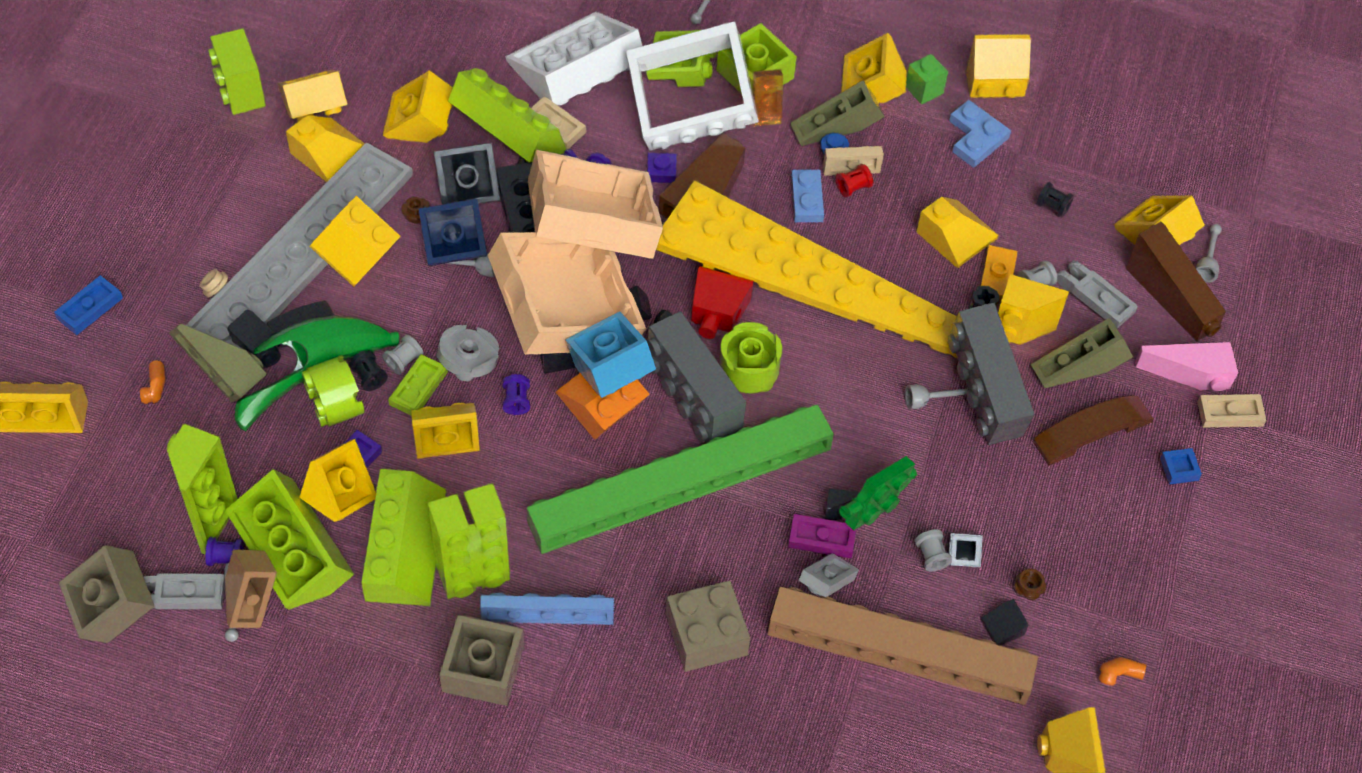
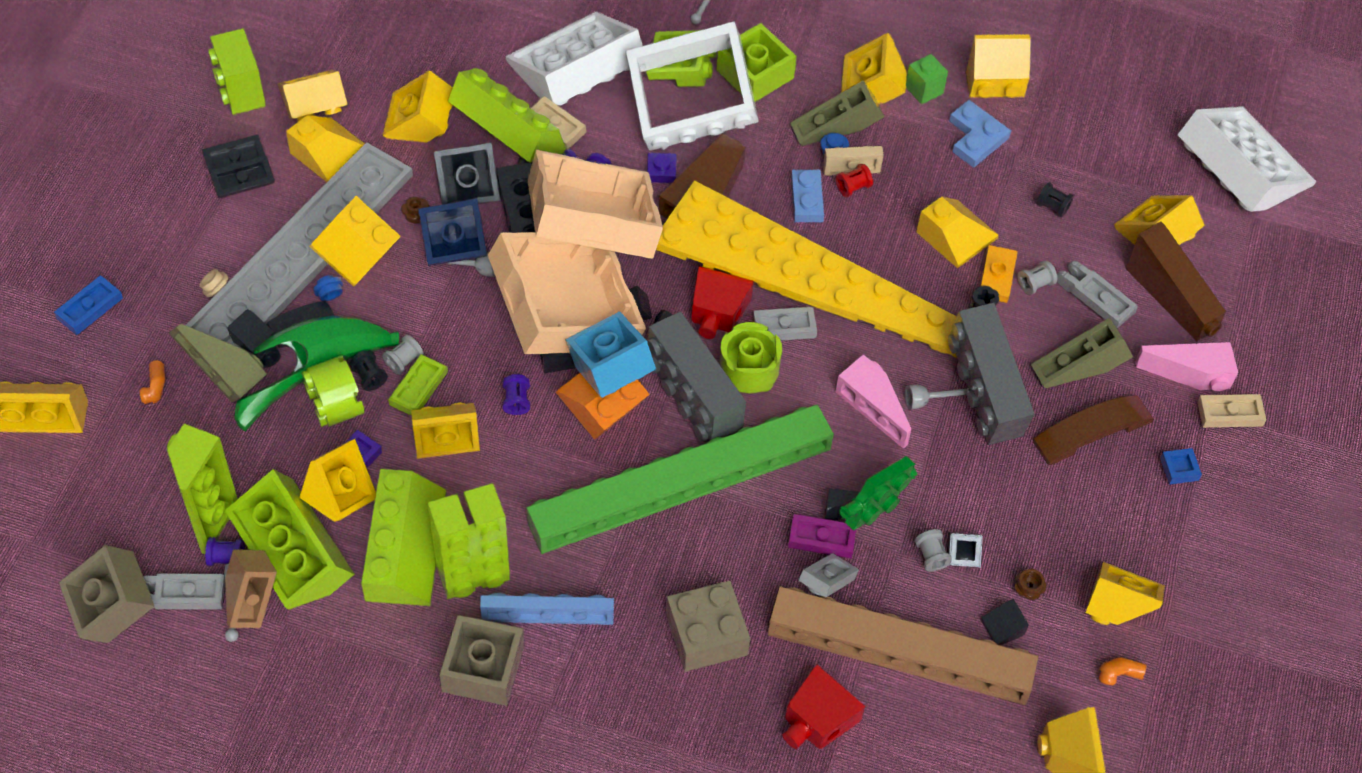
(238, 166): none -> black slope
(328, 288): none -> blue plate
(465, 364): light grey plate -> none
(768, 96): clear orange plate -> none
(788, 322): none -> light grey plate
(821, 711): none -> red torso
(871, 393): none -> bright pink slope
(1030, 309): yellow slope -> none
(1122, 596): none -> yellow slope
(1208, 266): light grey hinge -> none
(1244, 157): none -> white slope

